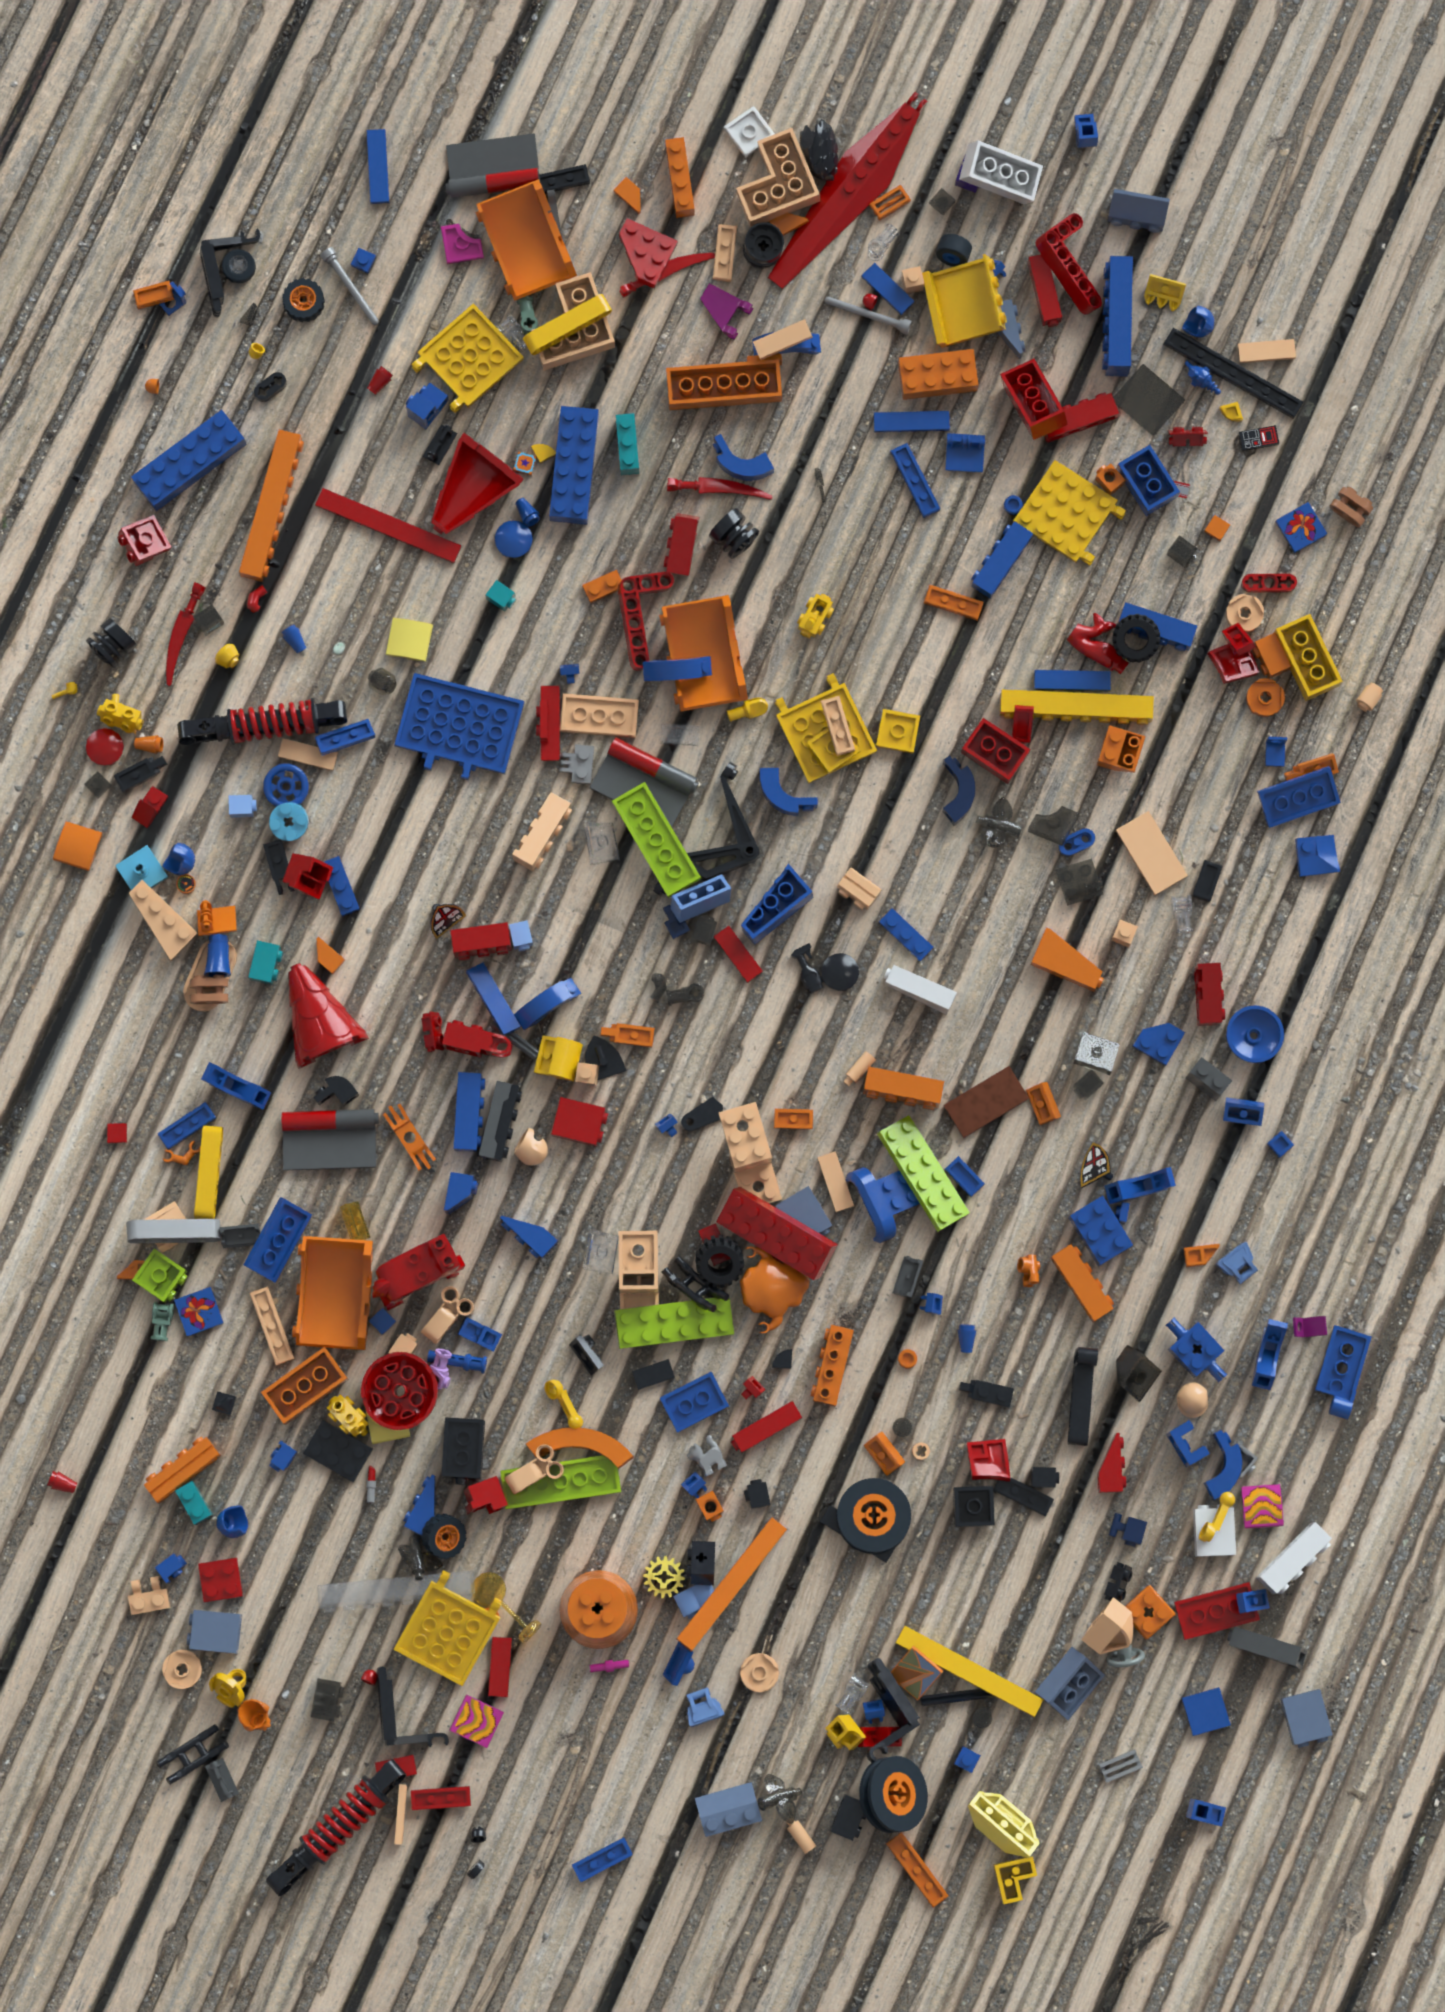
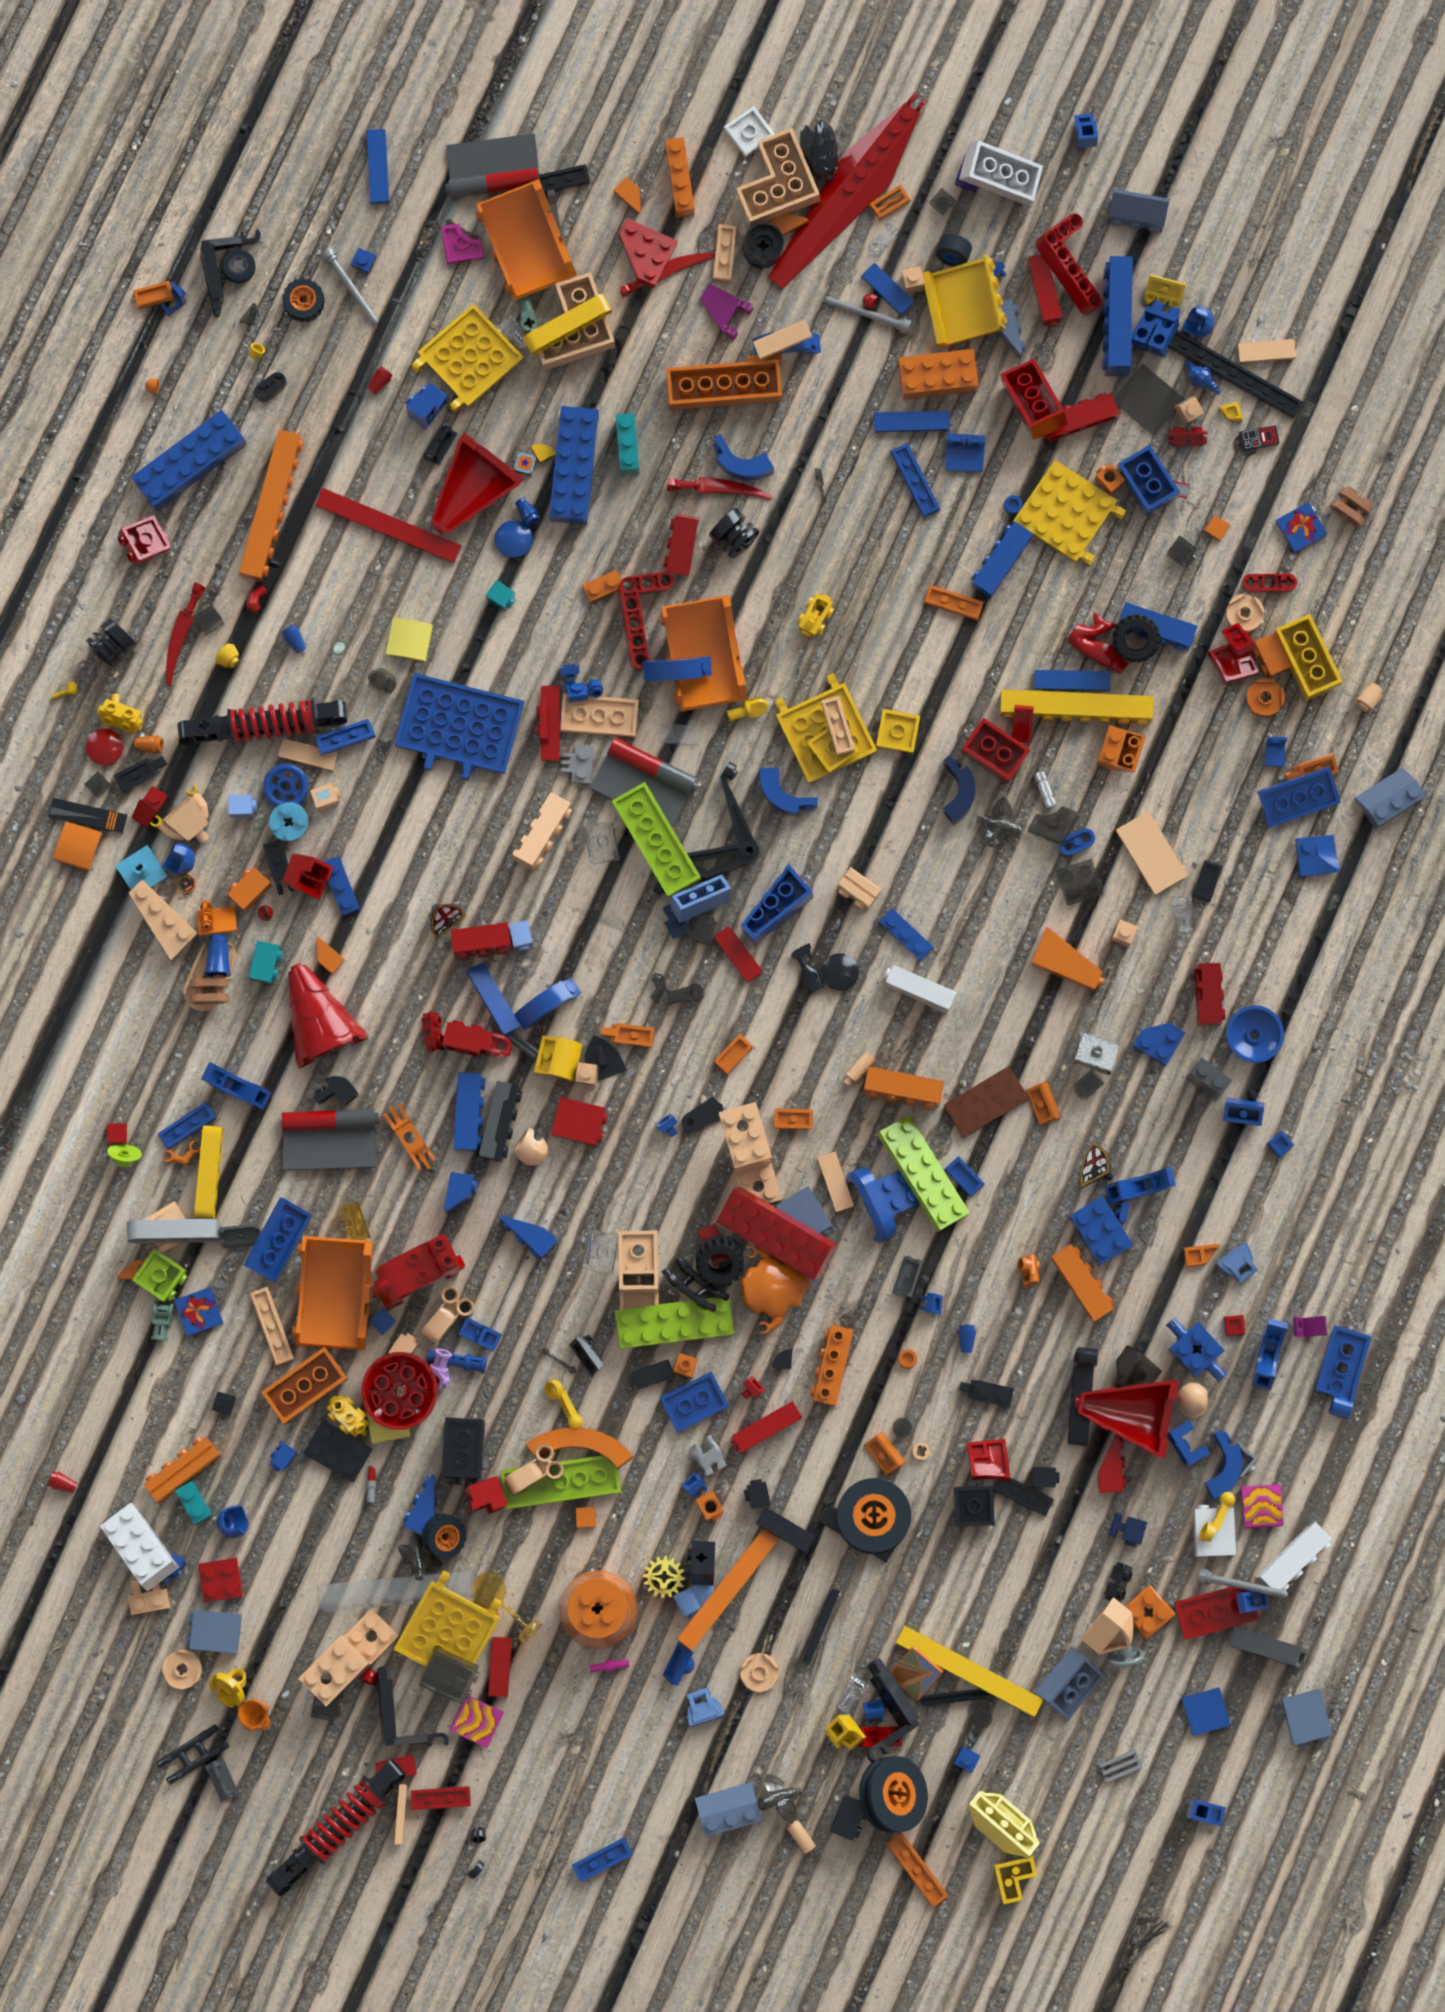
(88, 815): none -> black tile
(124, 1154): none -> lime piece
(139, 1546): none -> white brick
(186, 819): none -> light nougat torso
(249, 889): none -> orange brick
(269, 911): none -> red hinge
(325, 796): none -> light nougat brick
(348, 1657): none -> light nougat bracket
(449, 1675): none -> clear smoke brick
(545, 1351): none -> clear smoke hinge
(580, 692): none -> blue plate
(586, 1517): none -> orange tile
(685, 1365): none -> orange brick
(733, 1054): none -> orange tile
(785, 1529): none -> black tile
(821, 1625): none -> black tile
(1044, 789): none -> white axle
(1133, 1412): none -> red cone
(1156, 329): none -> blue hips
(1189, 409): none -> light nougat brick
(1206, 1577): none -> light grey piece
(1234, 1325): none -> red tile
(1390, 797): none -> sand blue slope

